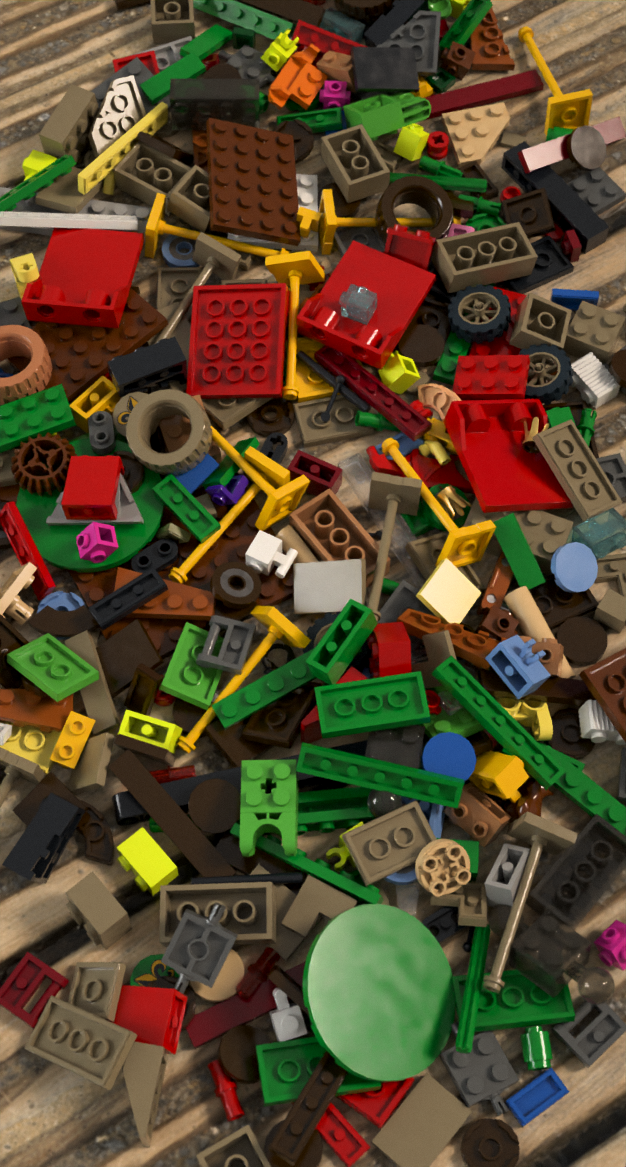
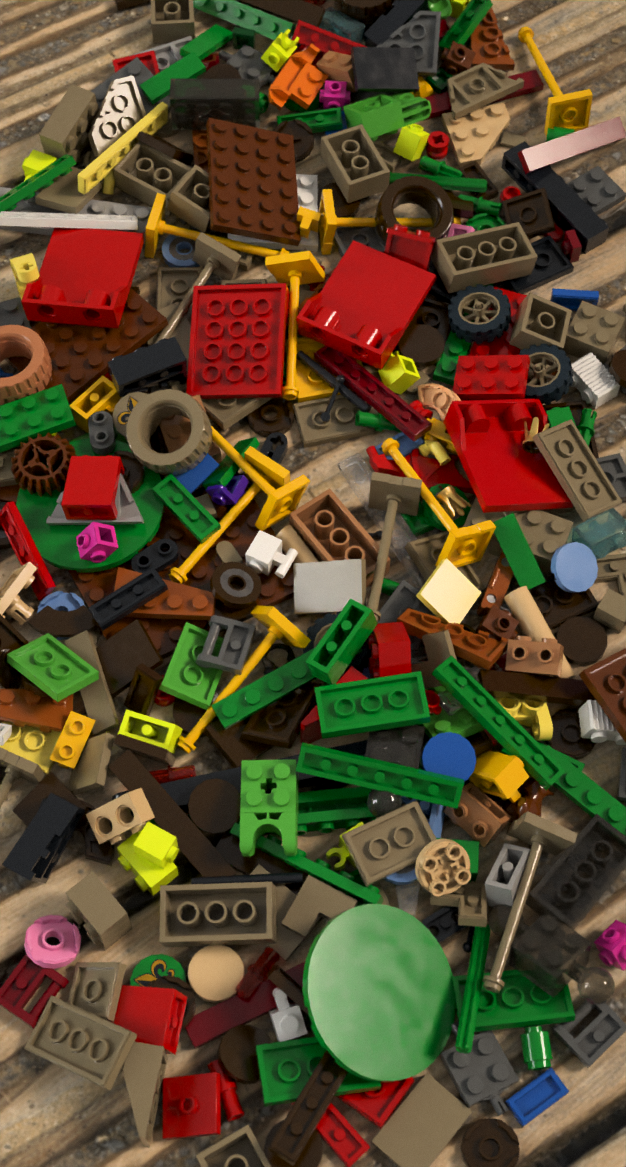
(48, 955): none -> bright pink tile
(119, 814): none -> tan brick
(156, 845): none -> neon yellow brick
(174, 532): olive tile -> none
(191, 1106): none -> red plate
(199, 948): dark grey plate -> none
(227, 552): none -> dark tan piece
(320, 473): dark red brick -> none
(358, 303): clear light blue brick -> none
(479, 88): none -> dark tan wing
(518, 665): medium blue brick -> none
(586, 148): tile -> none

